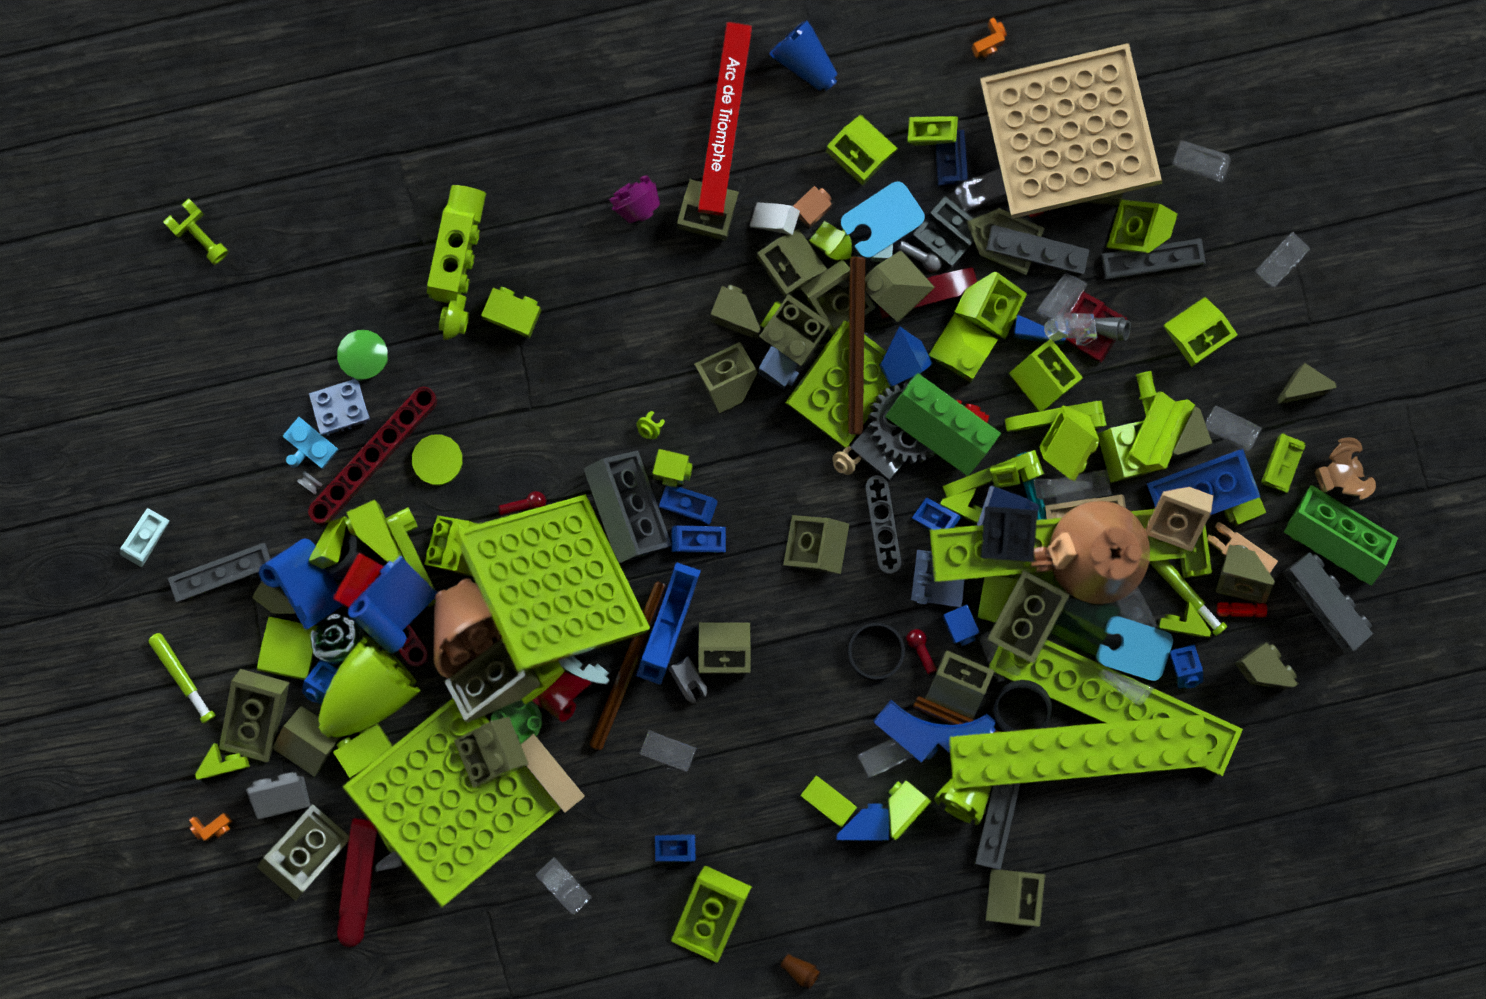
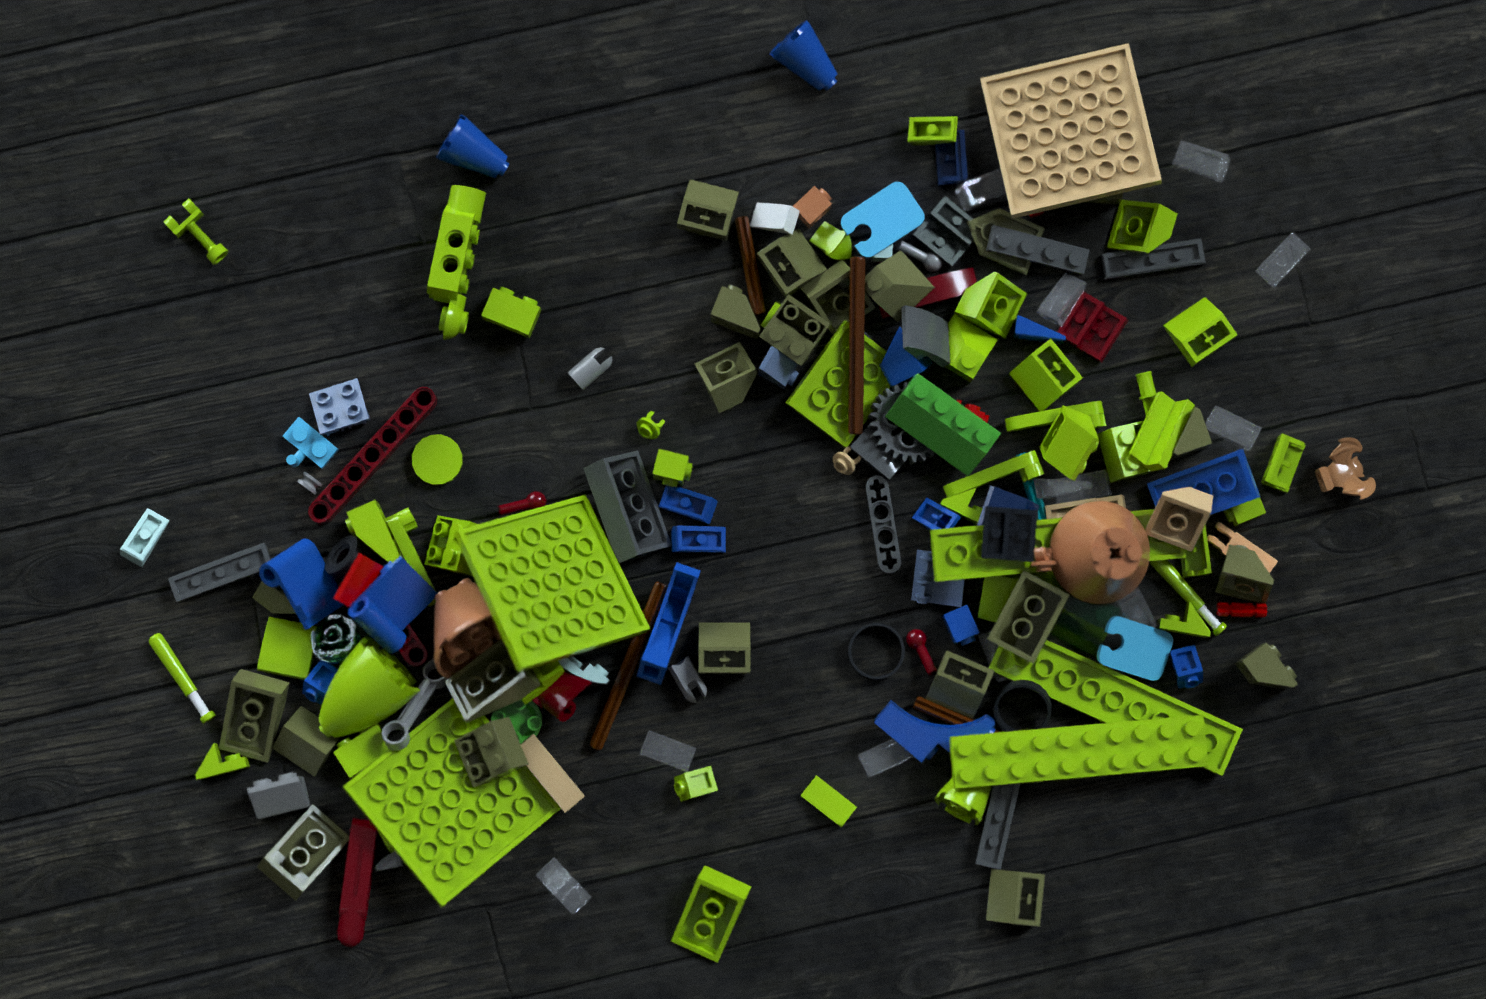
(217, 827): orange bracket -> none
(330, 544): lime slope -> none
(362, 354): bright green dish -> none
(413, 708): none -> light grey piece
(472, 150): none -> blue cone
(589, 369): none -> light grey piece
(636, 200): magenta cone -> none
(674, 847): blue slope -> none
(695, 783): none -> lime bracket
(724, 119): red tile -> none
(750, 265): none -> reddish brown axle
(801, 971): reddish brown cone -> none
(816, 544): olive slope -> none
(860, 149): lime slope -> none
(867, 825): blue slope -> none
(904, 807): slope -> none
(925, 335): none -> dark grey slope
(989, 44): orange bracket -> none
(1005, 474): lime slope -> none
(1062, 551): light nougat tile -> none
(1072, 325): clear leg -> none
(1113, 328): dark grey cone -> none
(1133, 690): clear slope -> none
(1306, 384): olive slope -> none
(1328, 603): dark grey slope -> none
(1341, 535): bright green slope -> none

